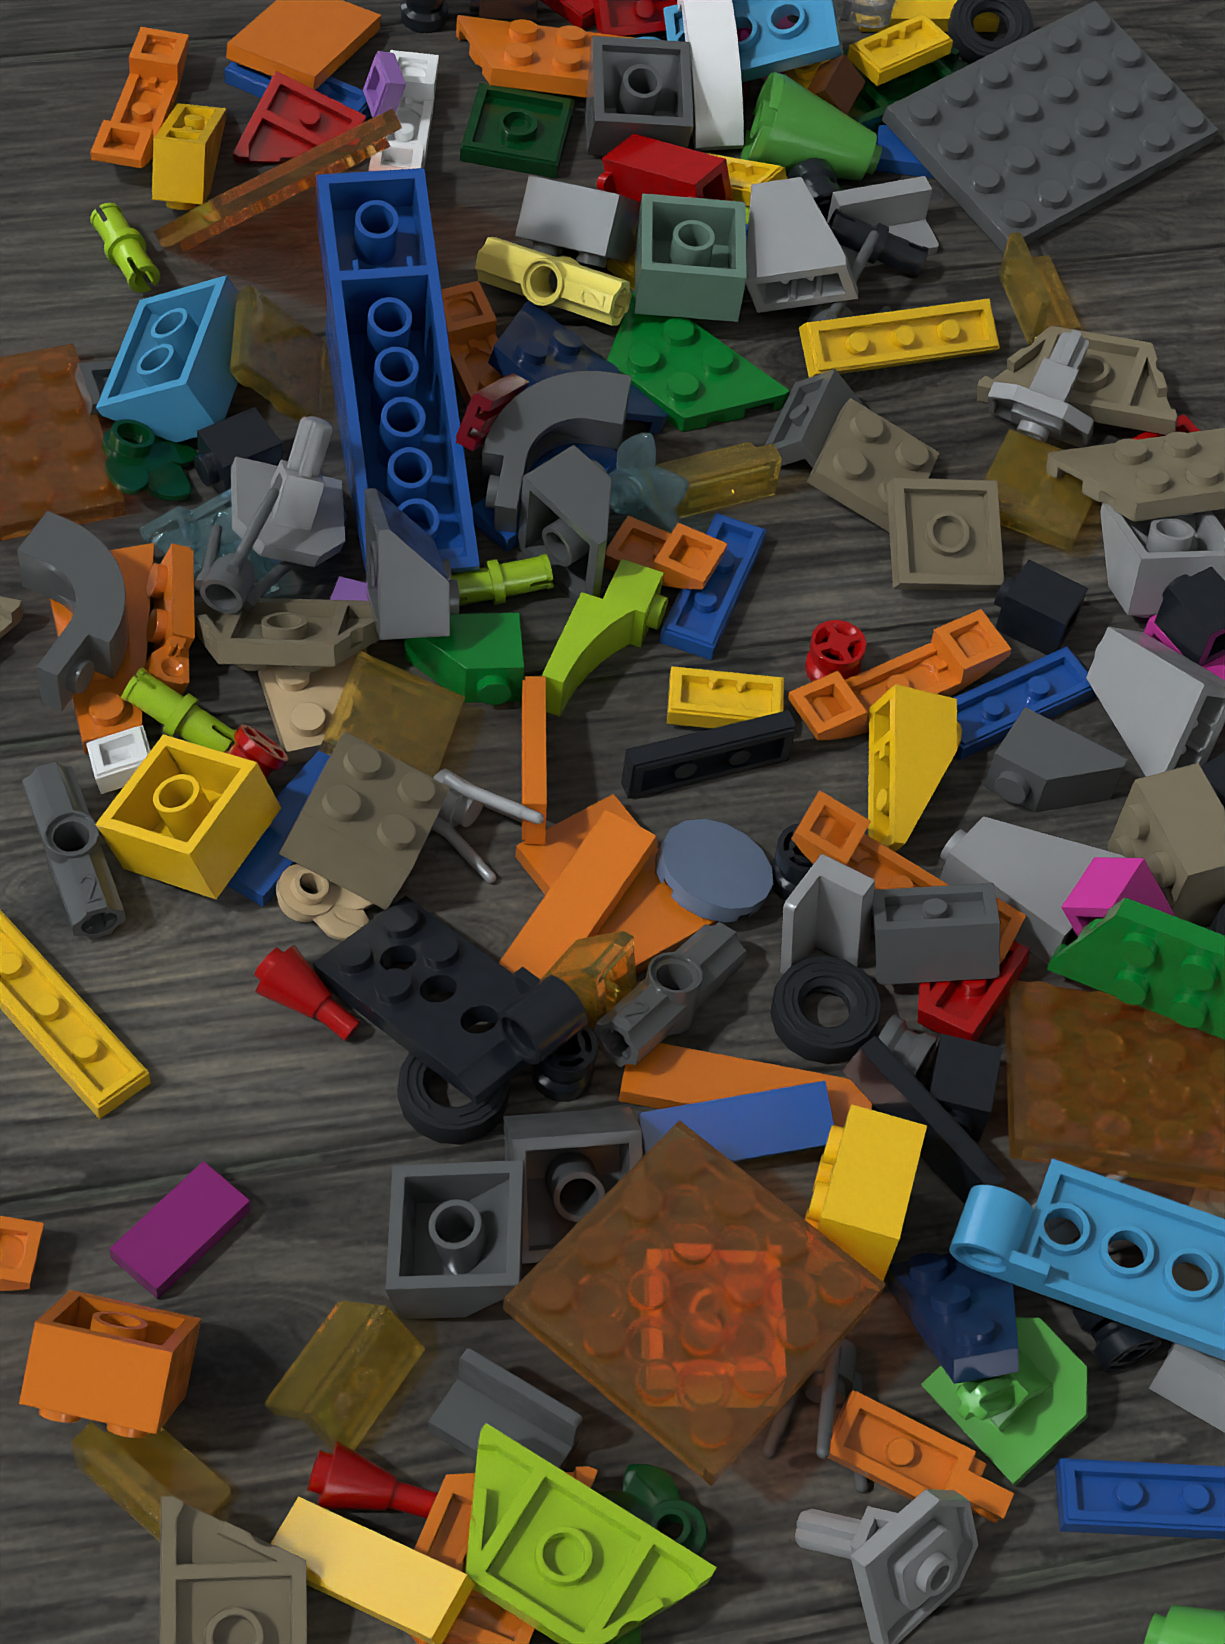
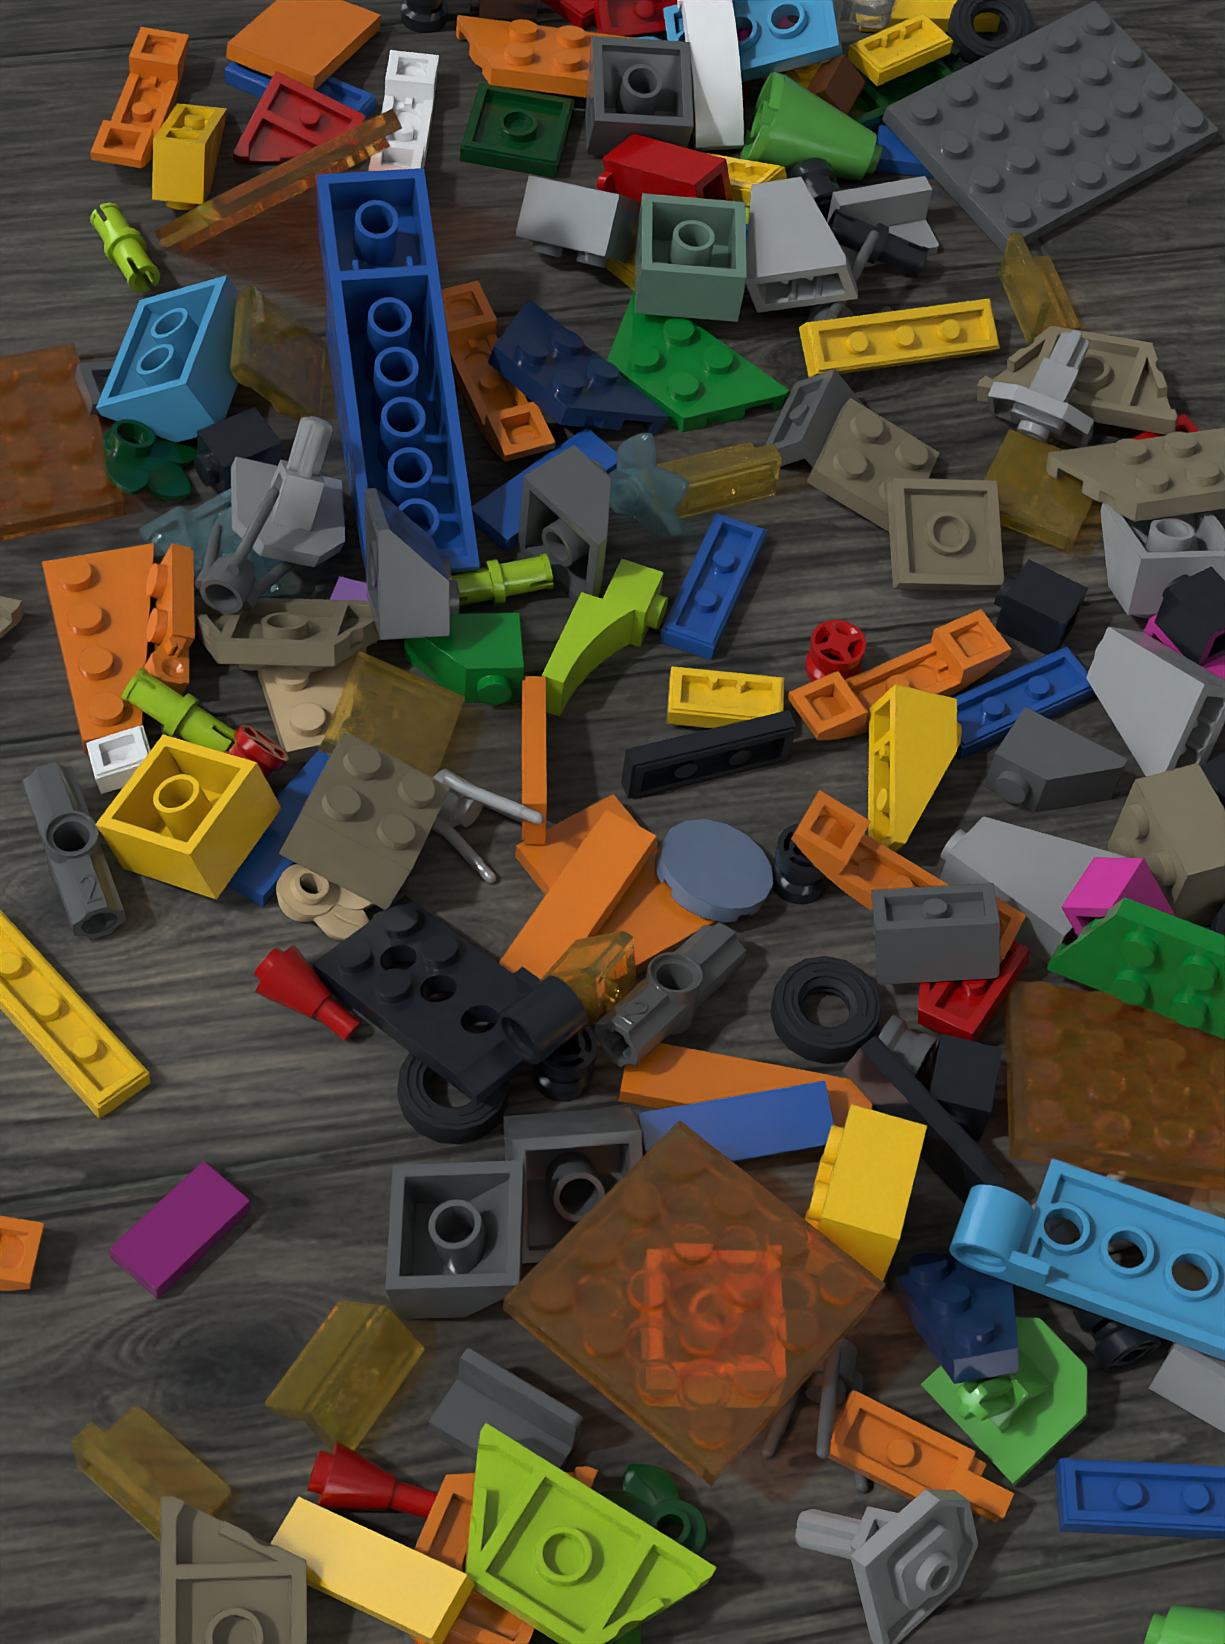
(83, 576): dark grey arch -> none
(109, 1363): orange brick -> none
(384, 84): medium lavender tile -> none
(490, 402): dark red tile -> none
(547, 415): dark grey arch -> none
(577, 290): light yellow piece -> none
(683, 555): orange slope -> none
(828, 912): light grey panel -> none

